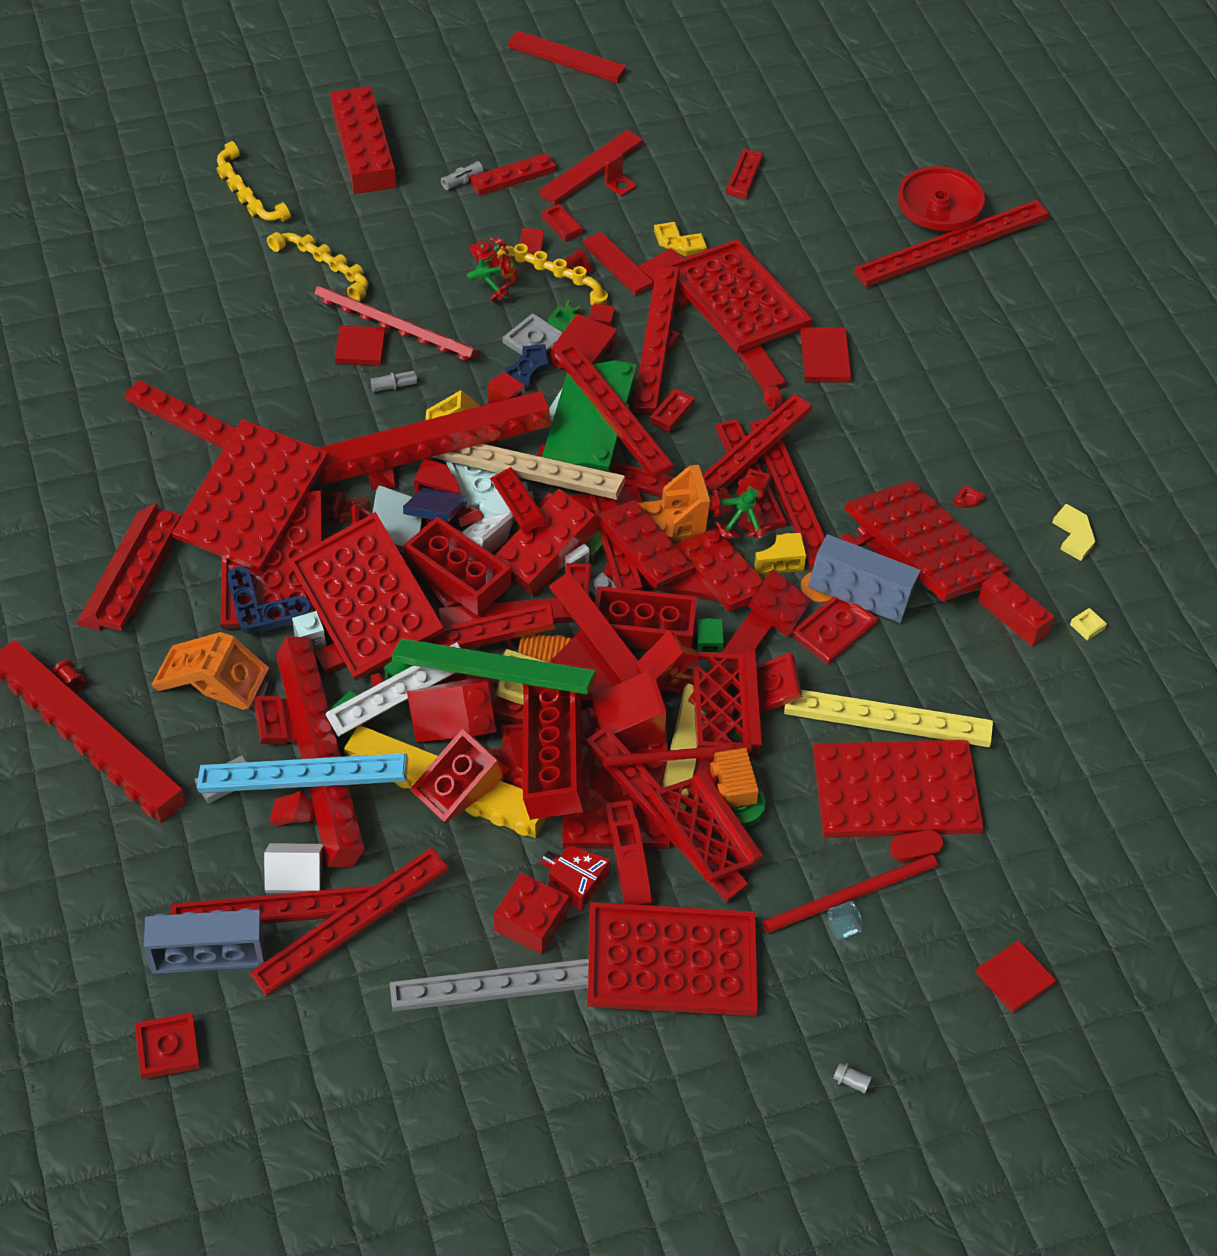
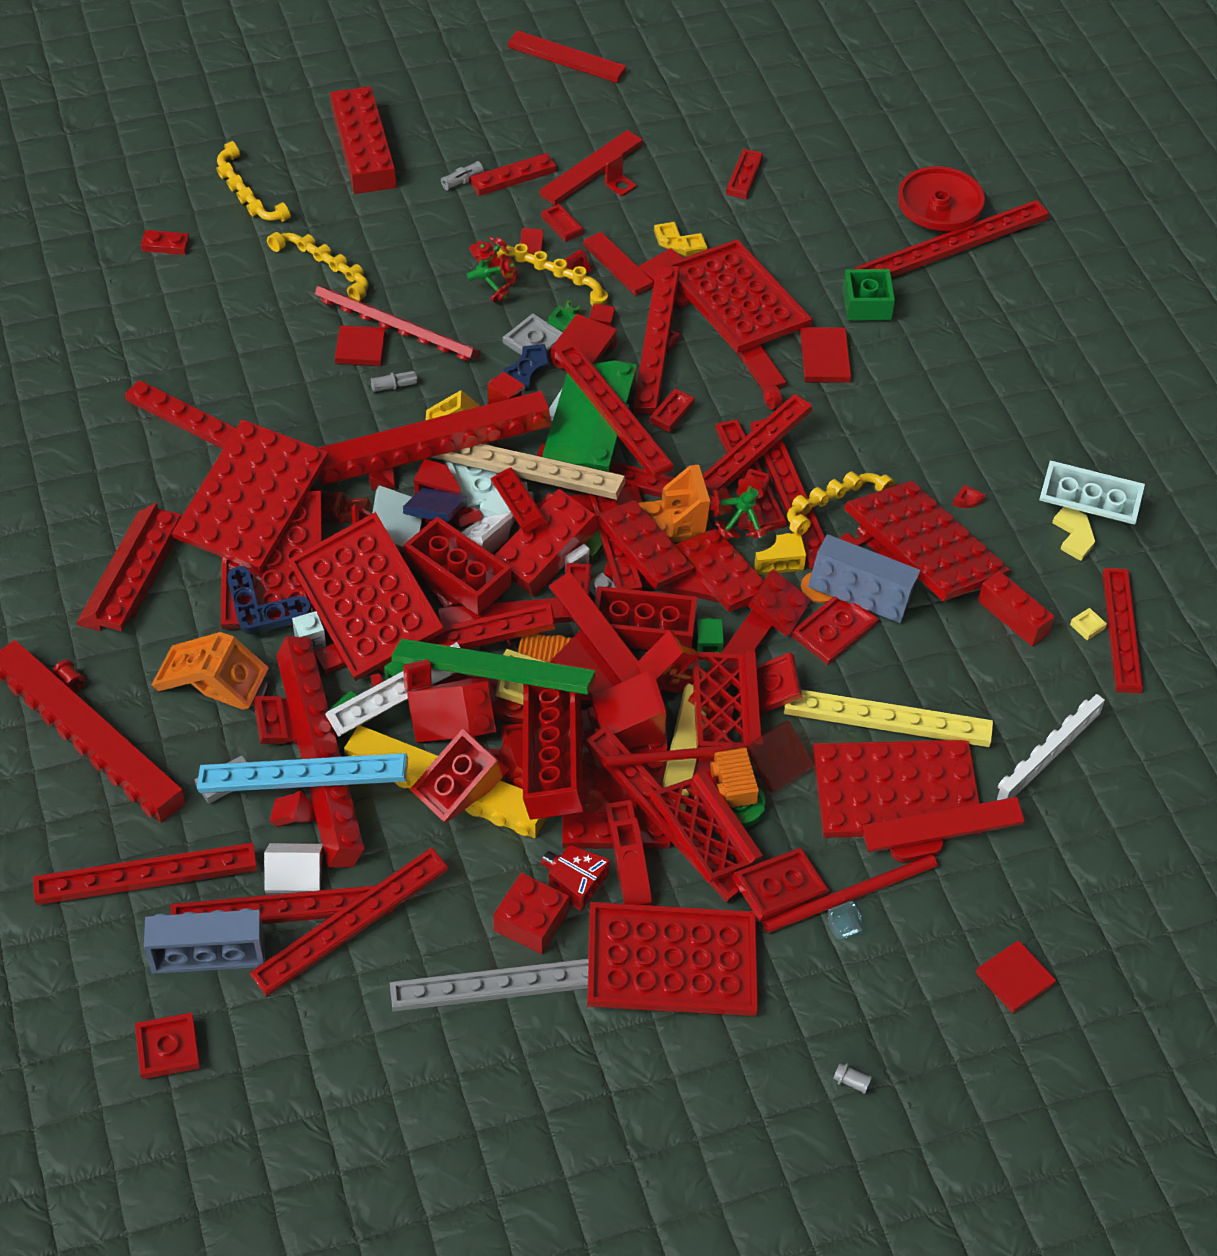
(144, 873): none -> red plate
(165, 242): none -> red plate
(417, 675): none -> red tile
(779, 756): none -> clear red tile
(780, 884): none -> red tile
(800, 504): none -> yellow bar
(868, 294): none -> green brick
(942, 824): none -> red tile
(1055, 744): none -> white plate
(1092, 492): none -> light aqua slope
(1122, 631): none -> red tile

